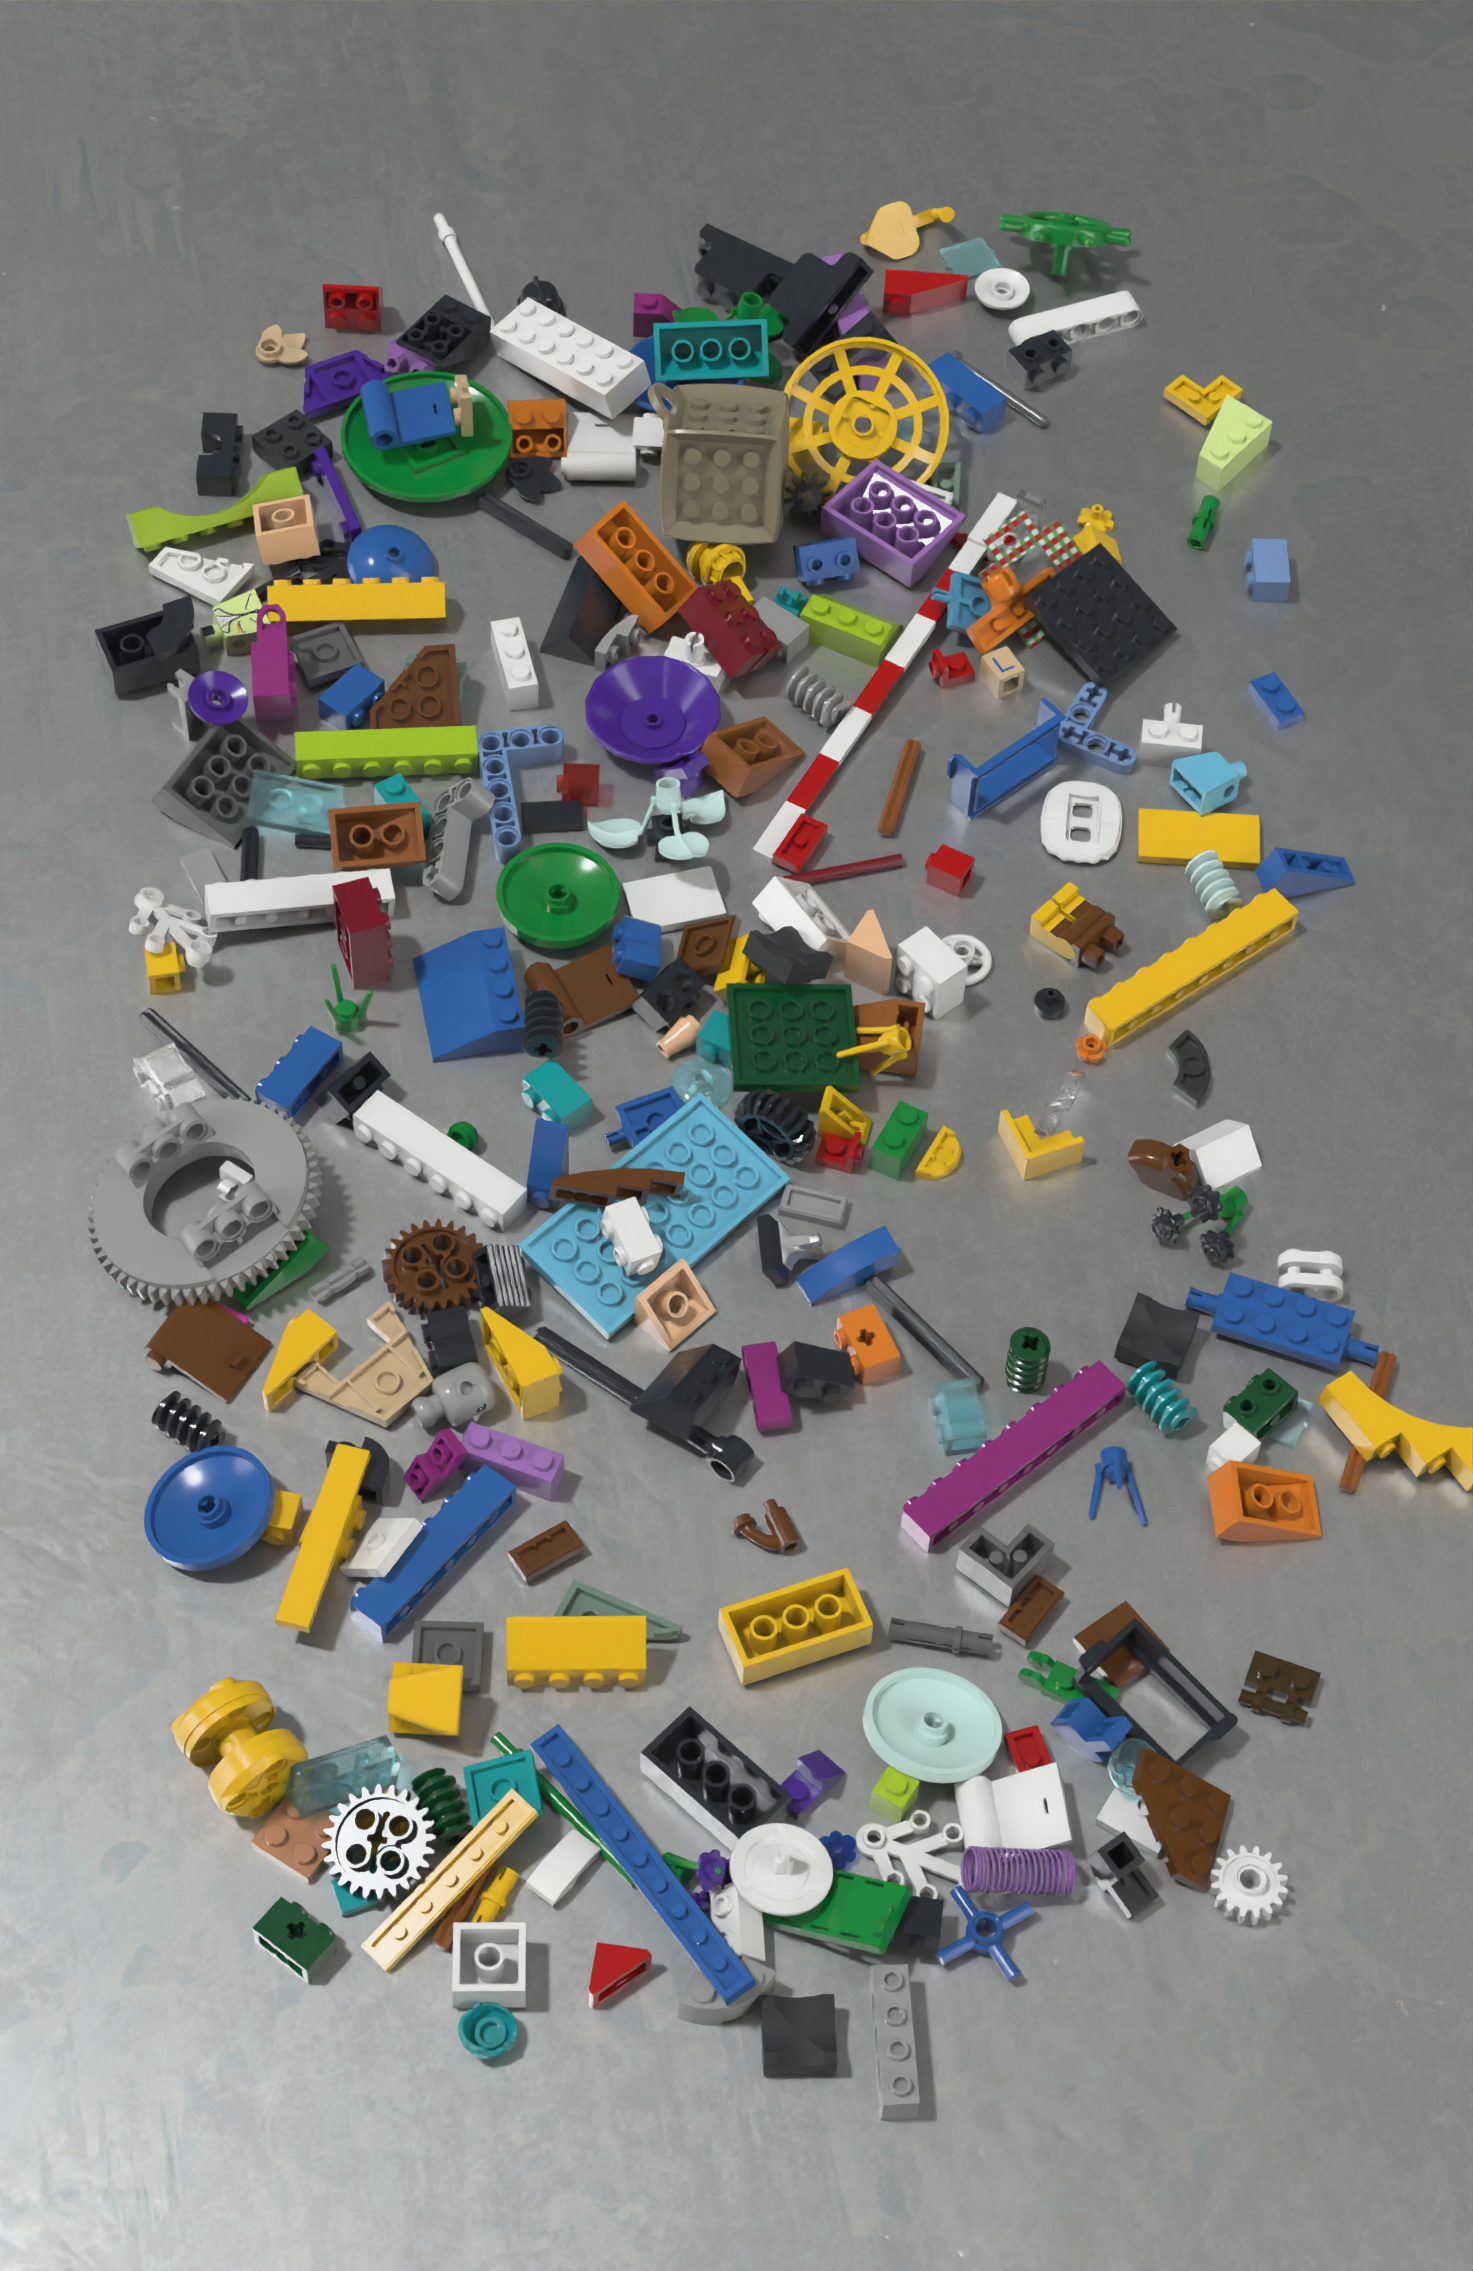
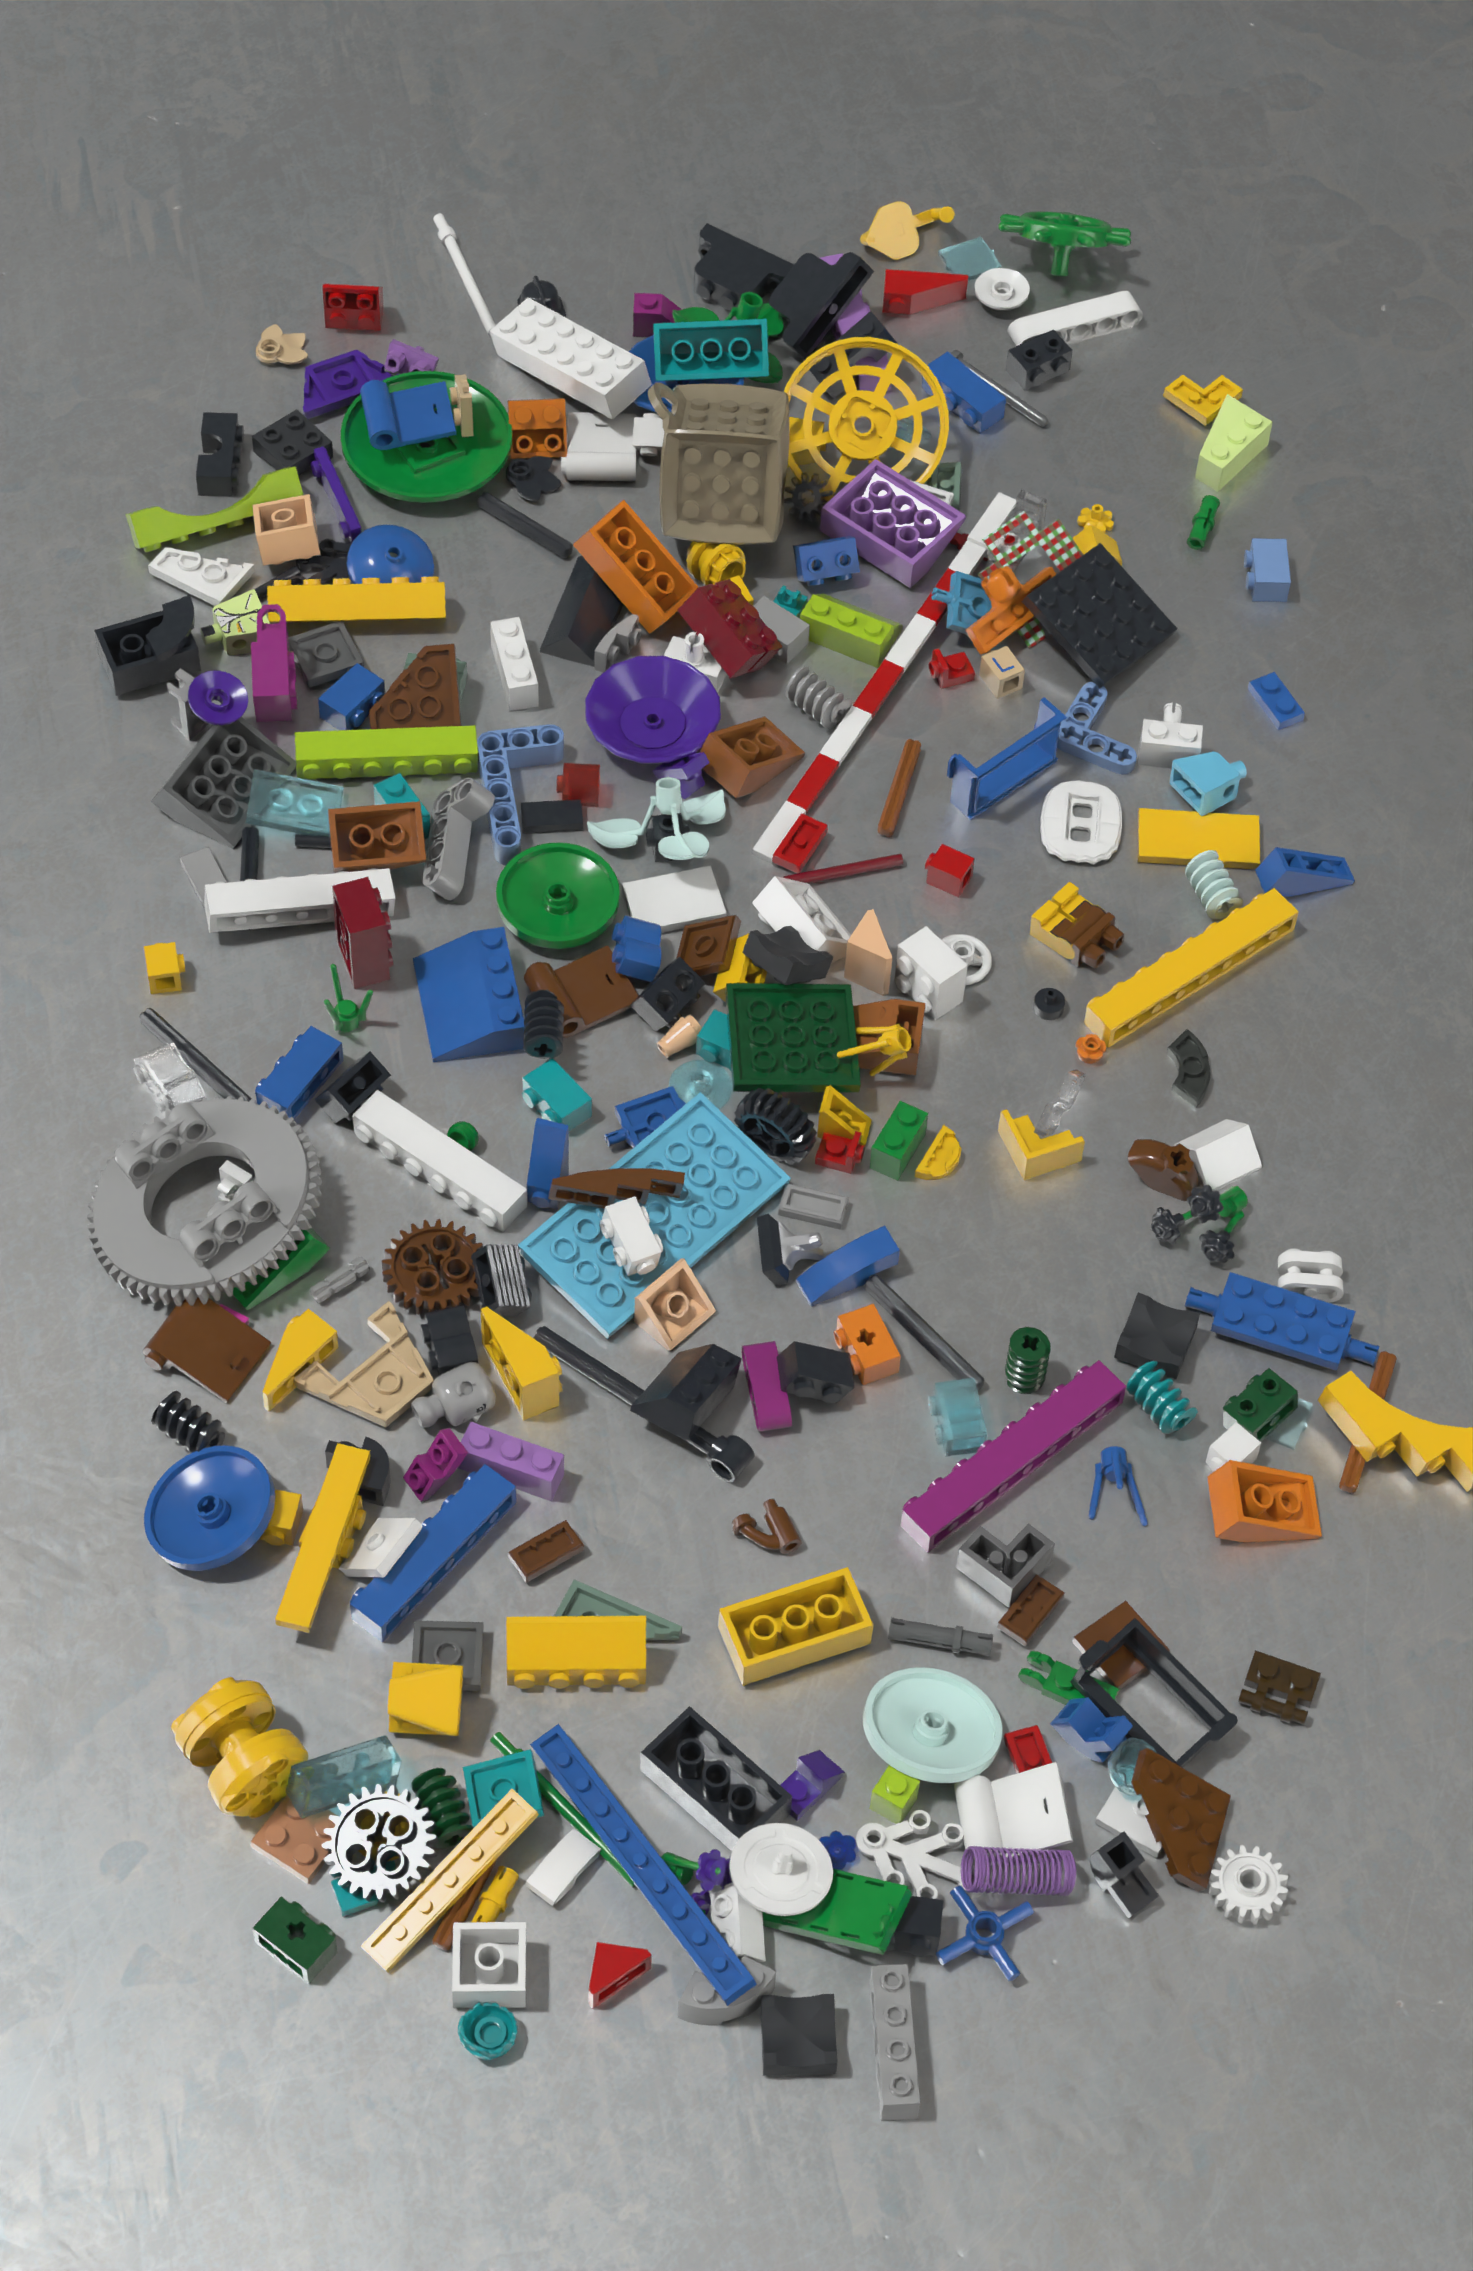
(151, 902): white plant -> none
(448, 333): black slope -> none

